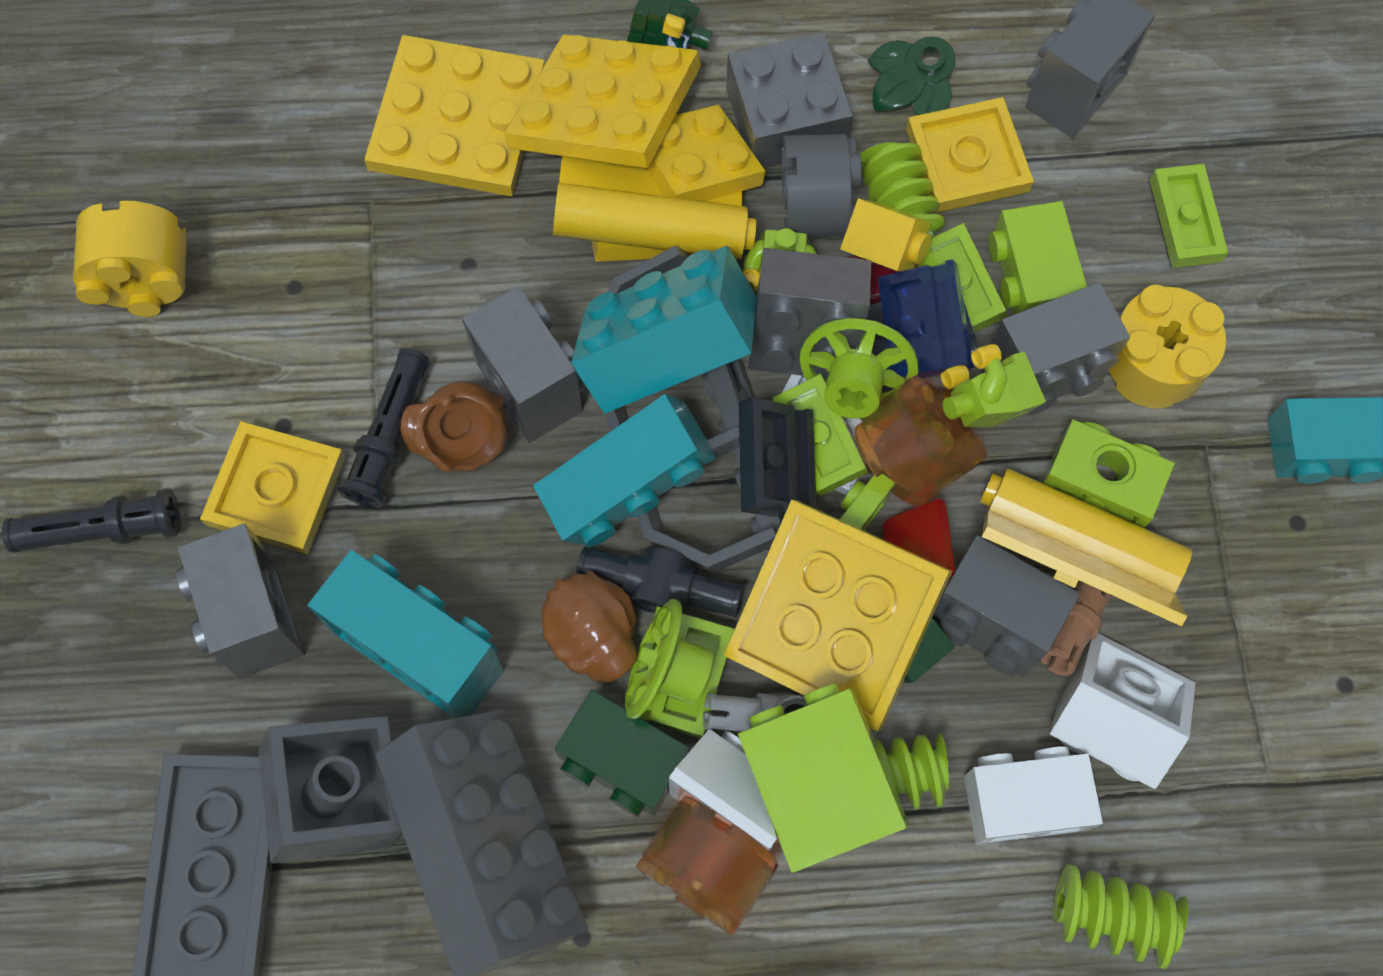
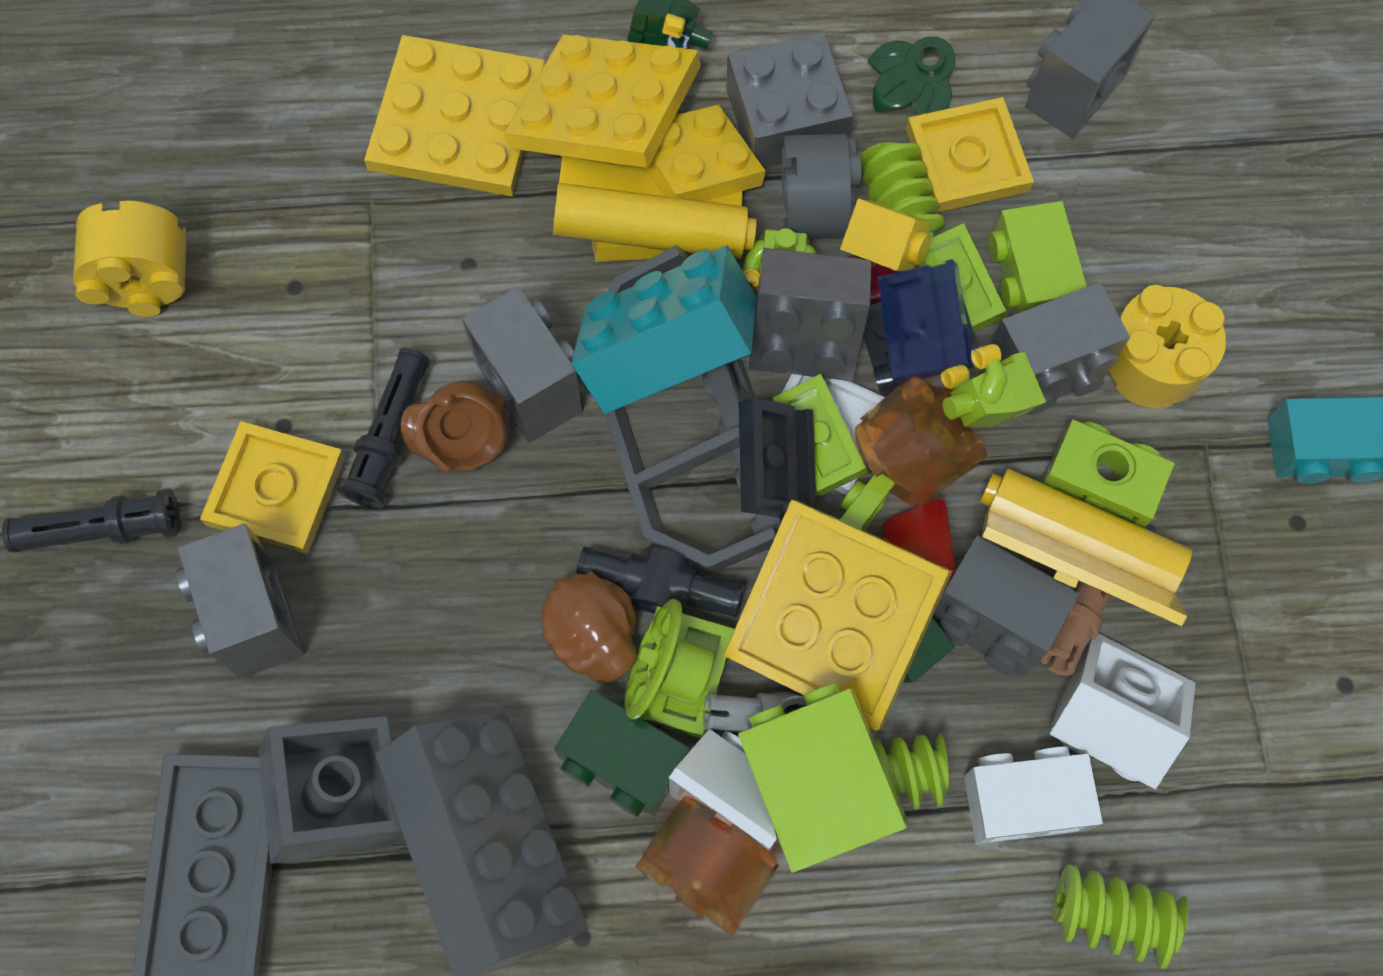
(408, 633): teal brick -> none
(625, 472): teal brick -> none
(857, 374): lime wheel -> none
(1188, 215): lime plate -> none

